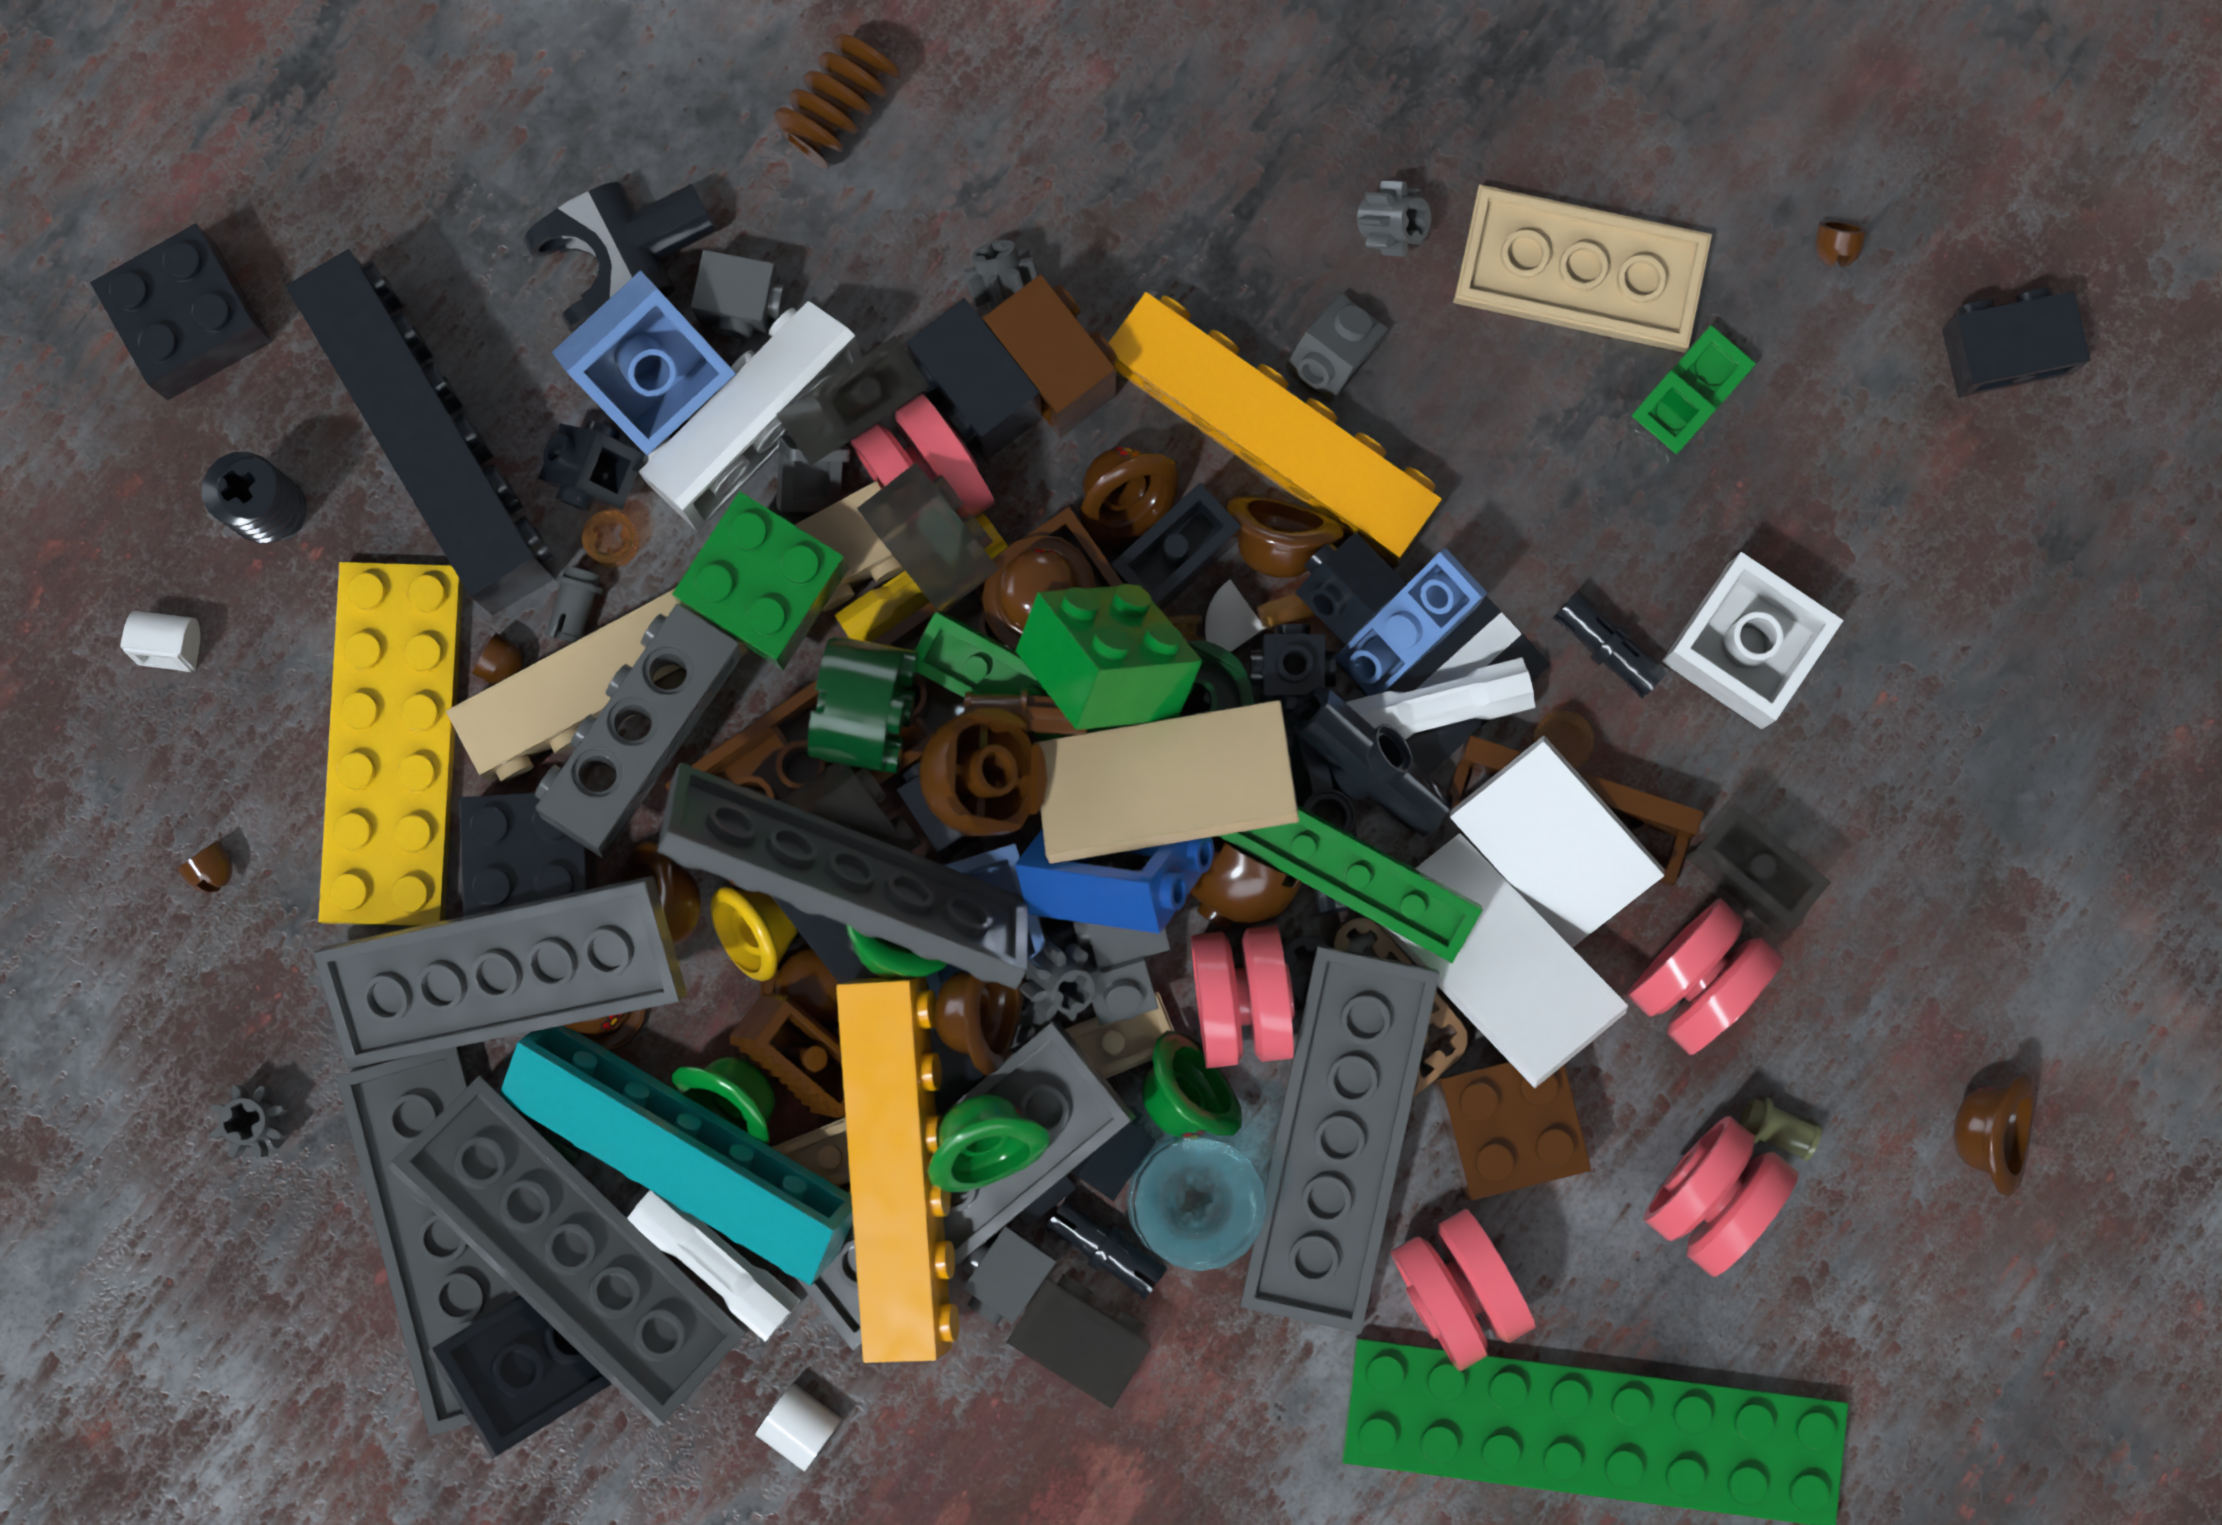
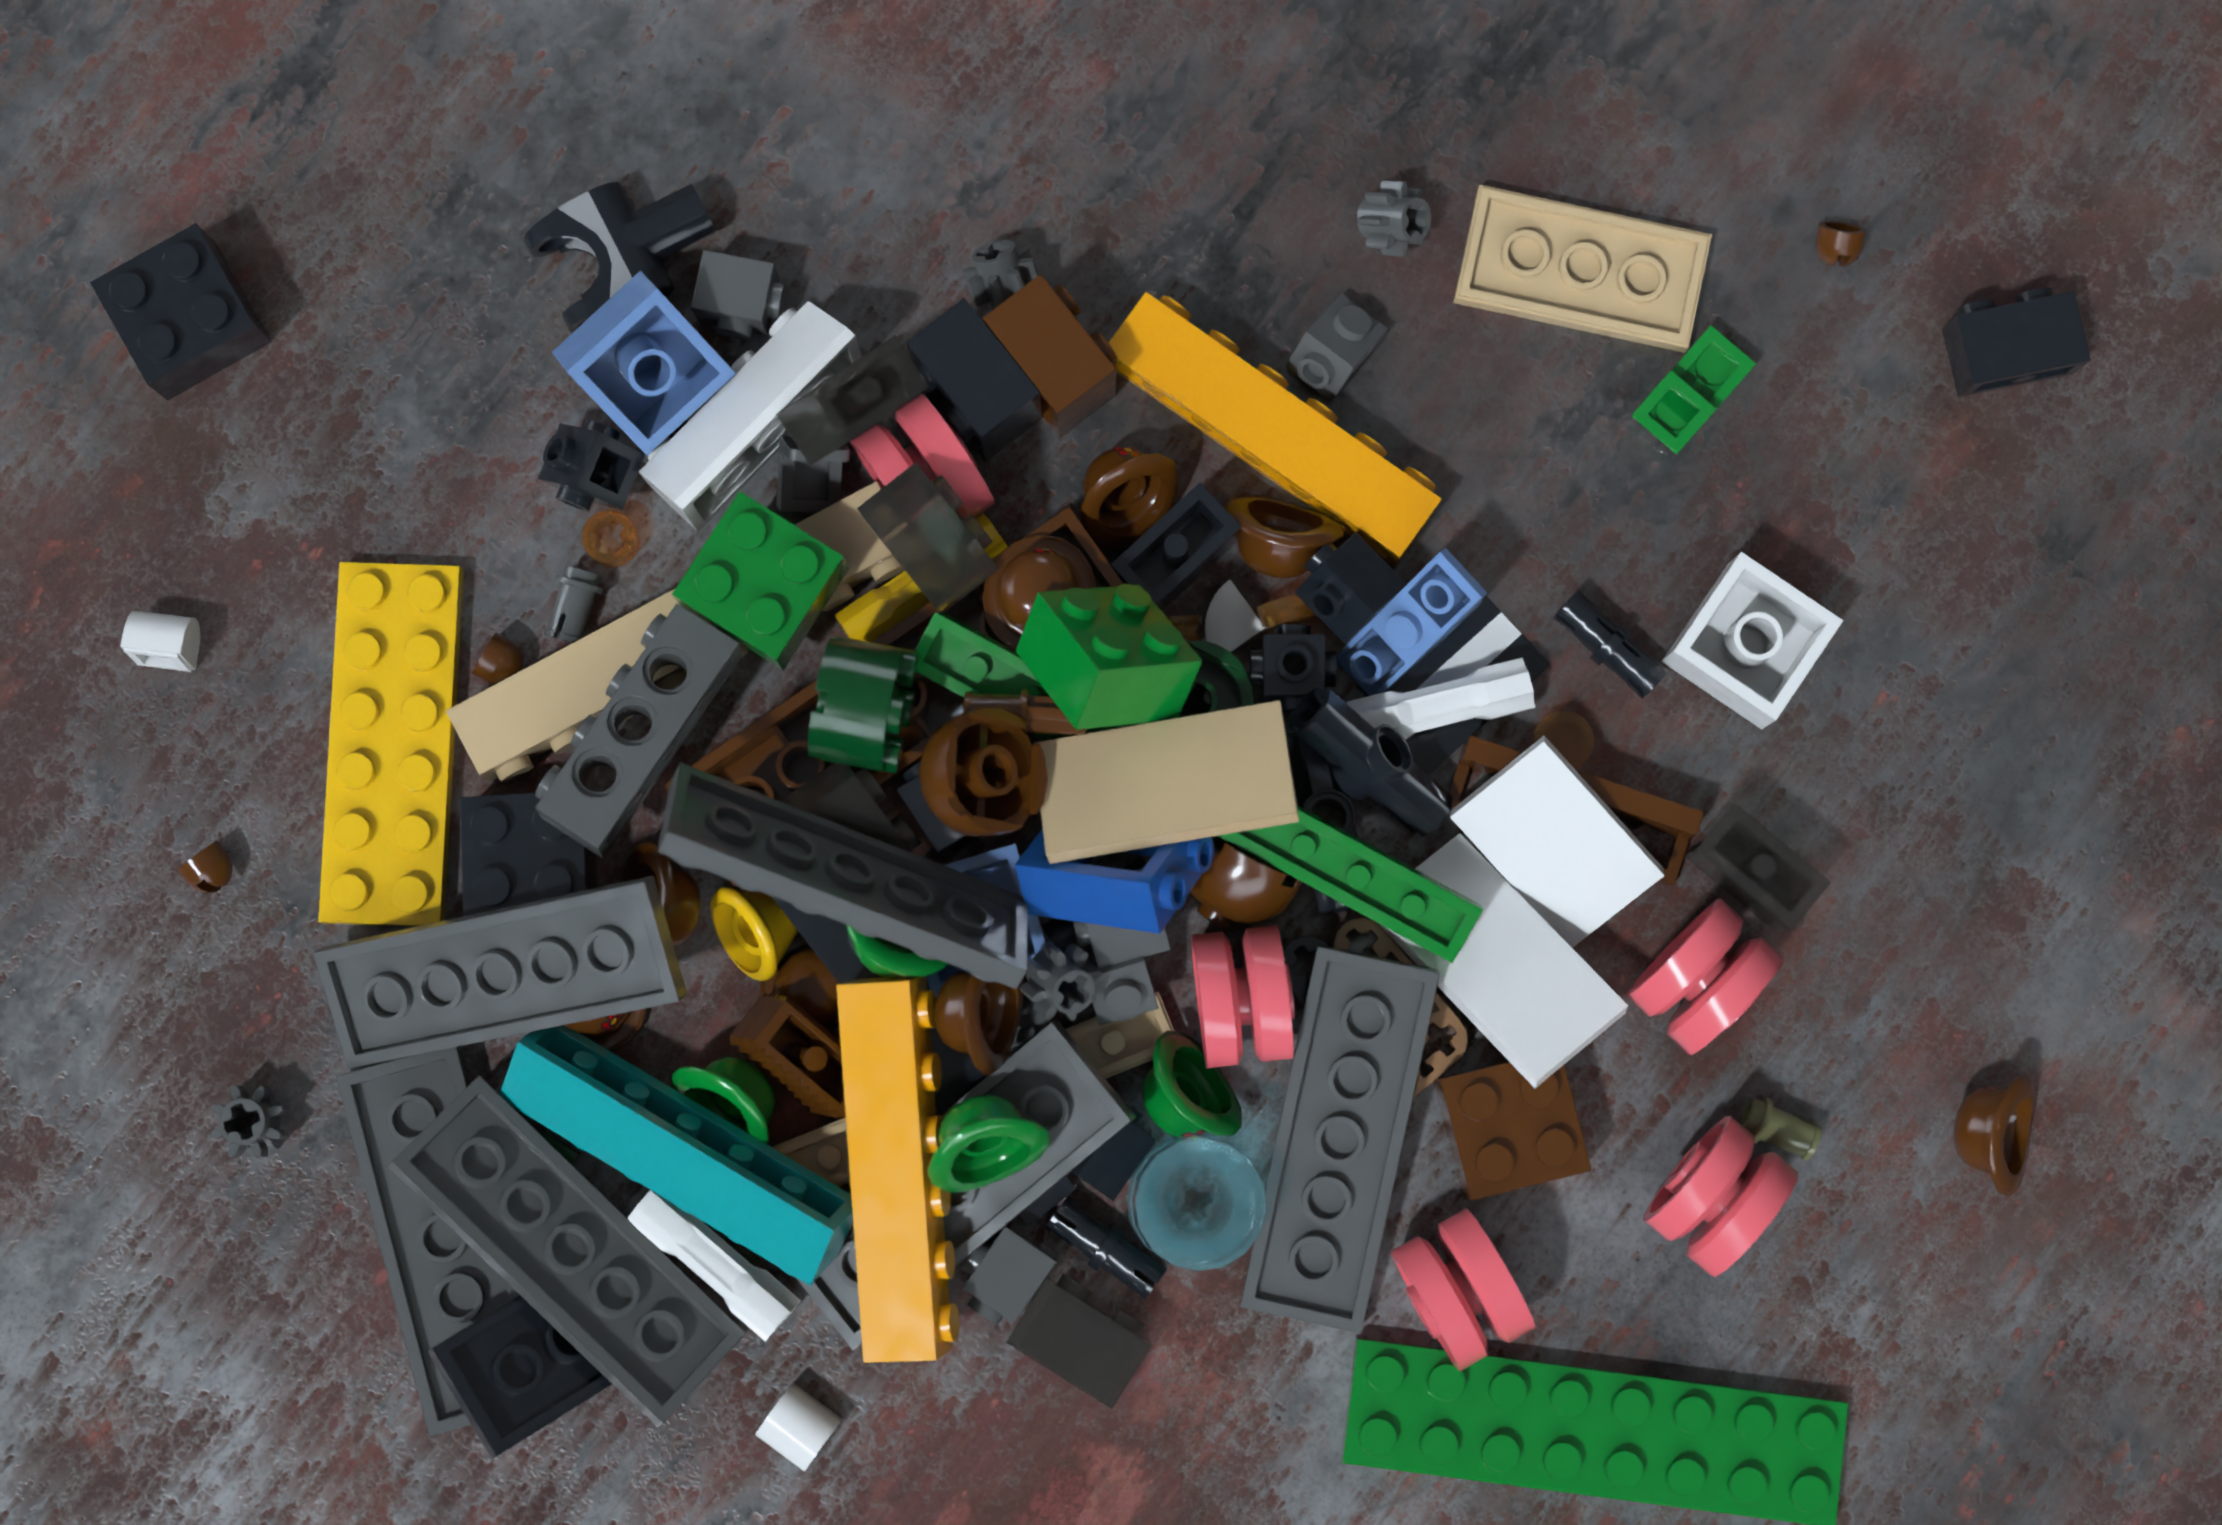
(253, 498): black piece -> none
(417, 428): black brick -> none
(833, 97): reddish brown piece -> none

